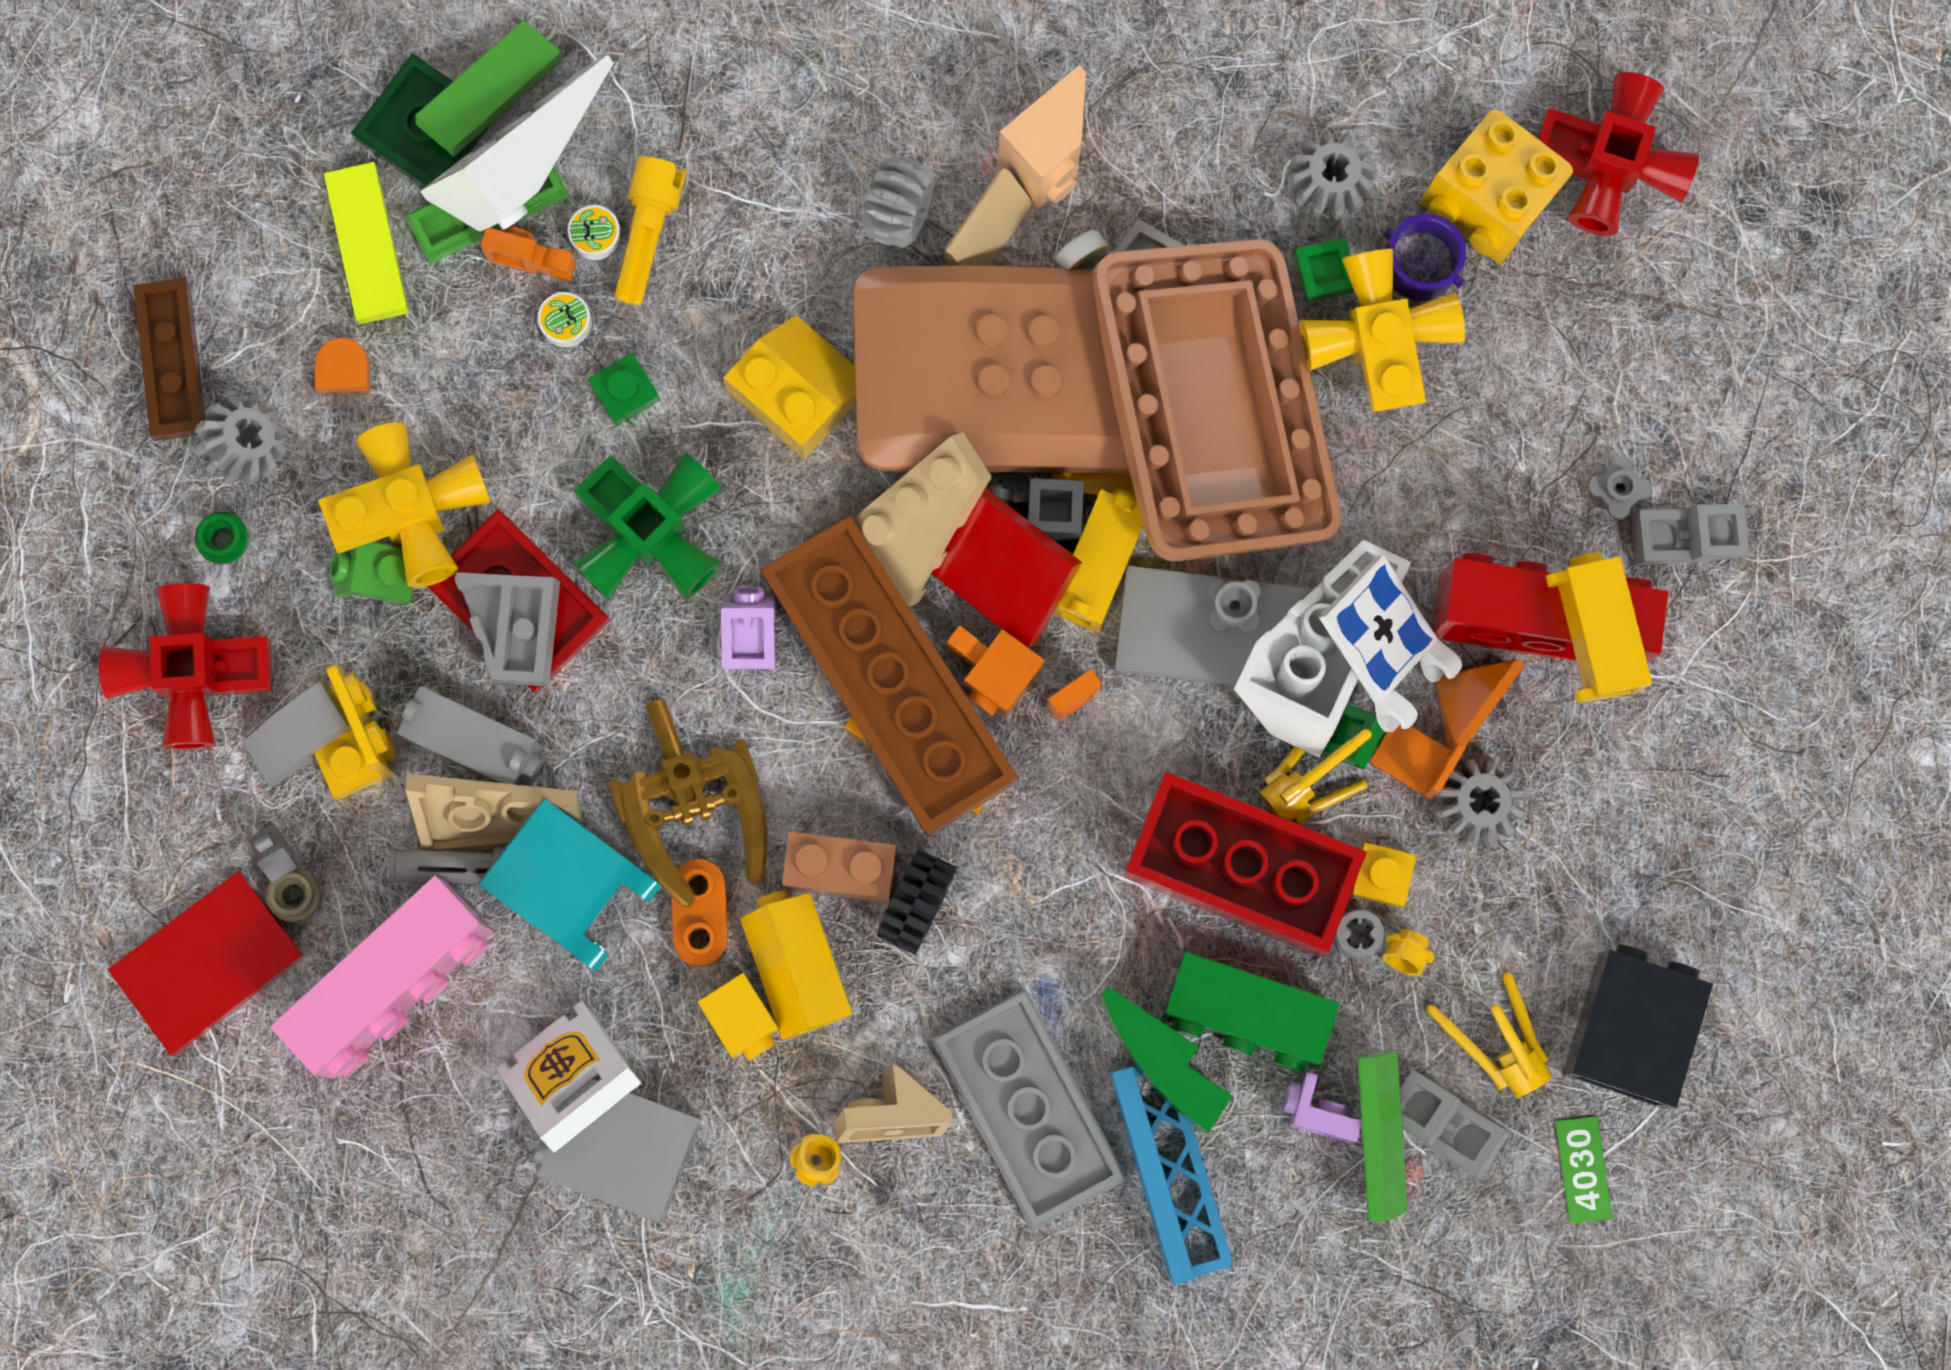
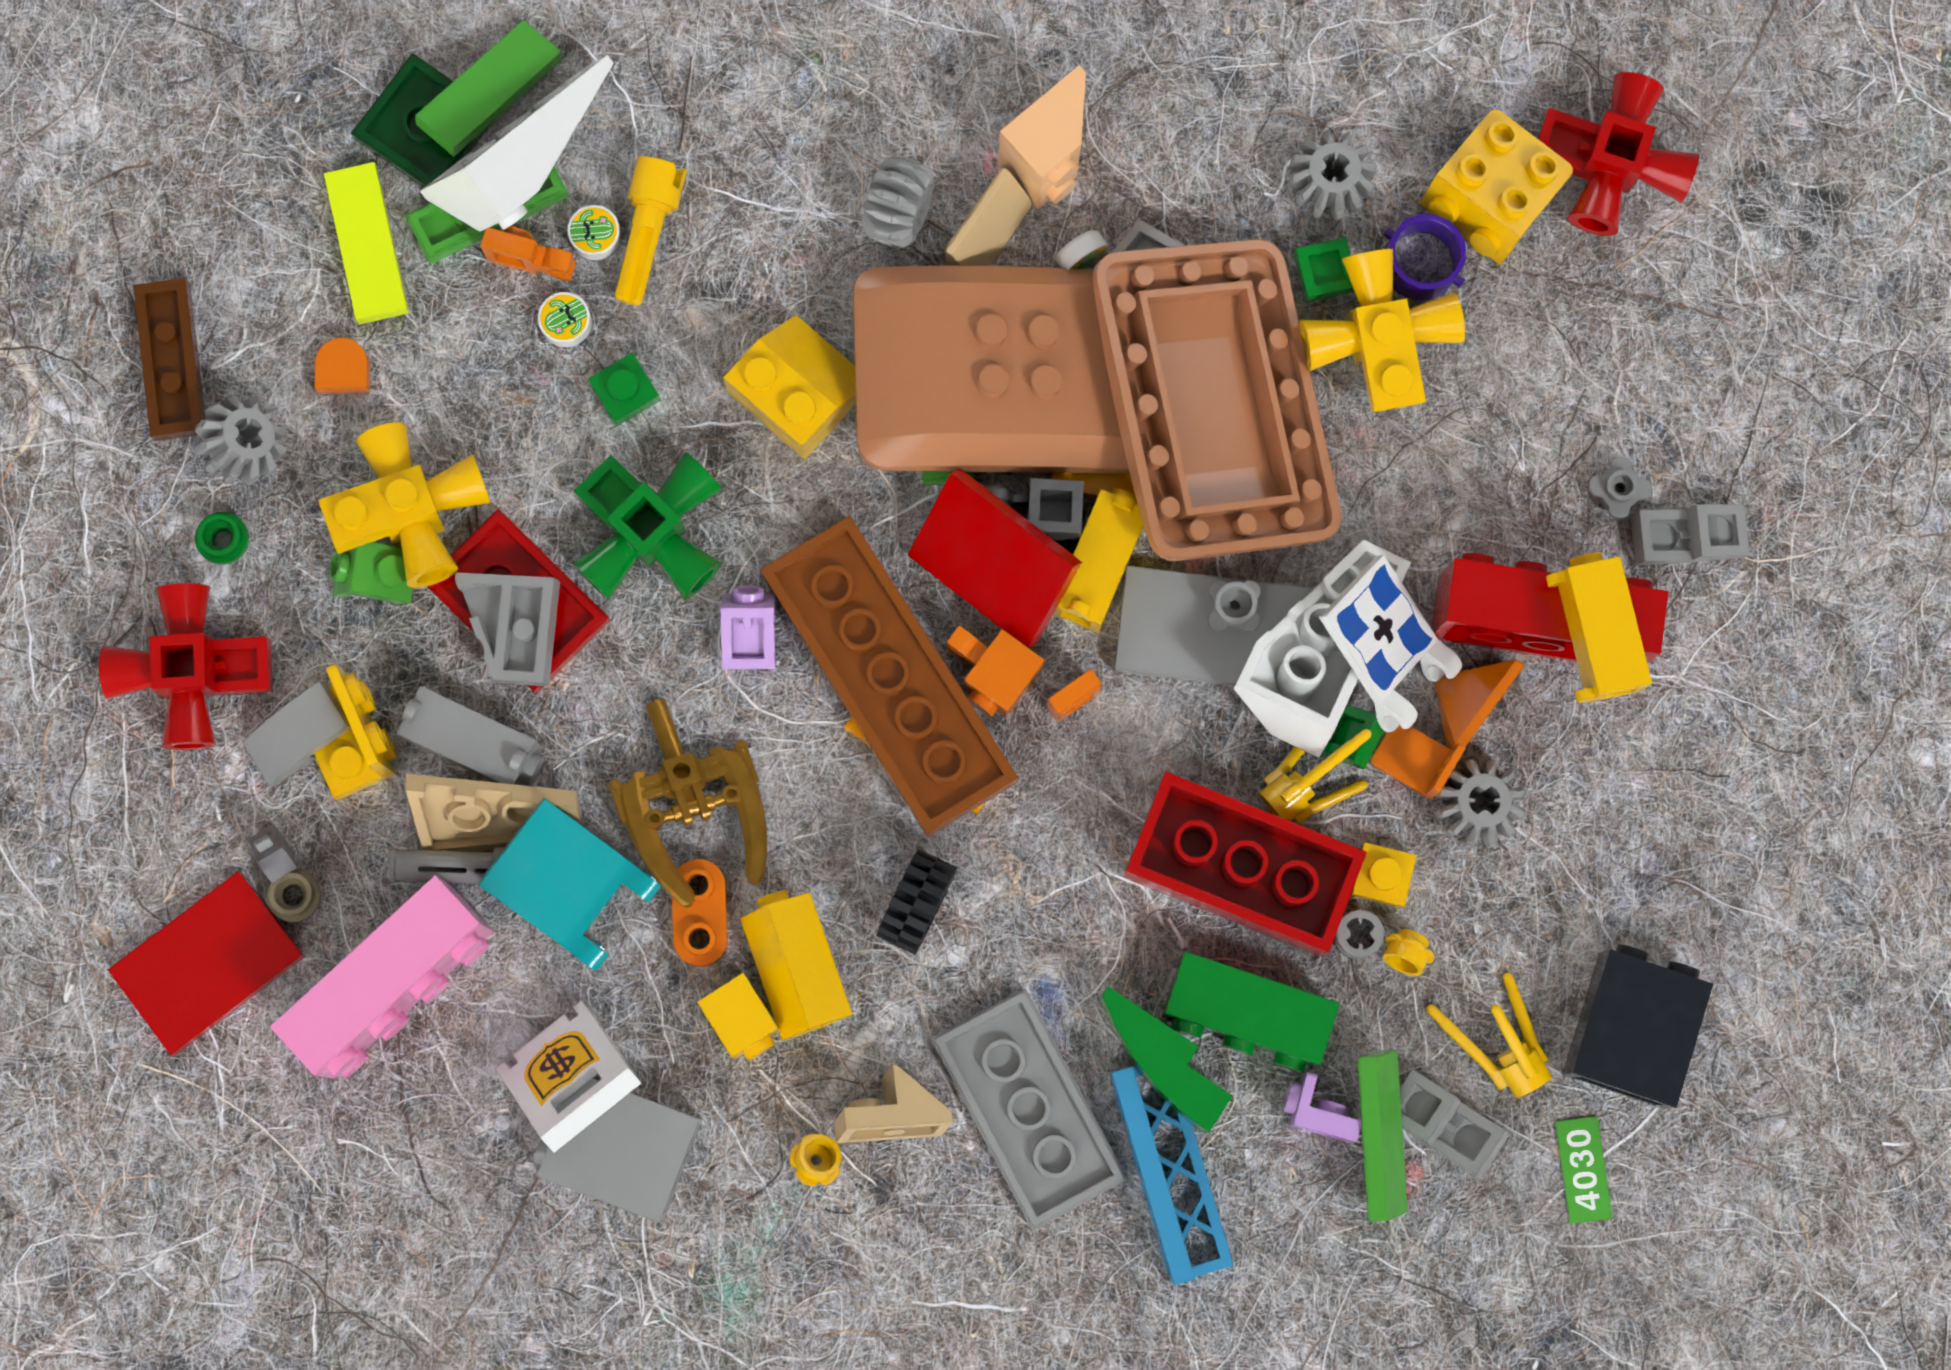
(839, 867): nougat brick -> none
(921, 513): tan wing -> none

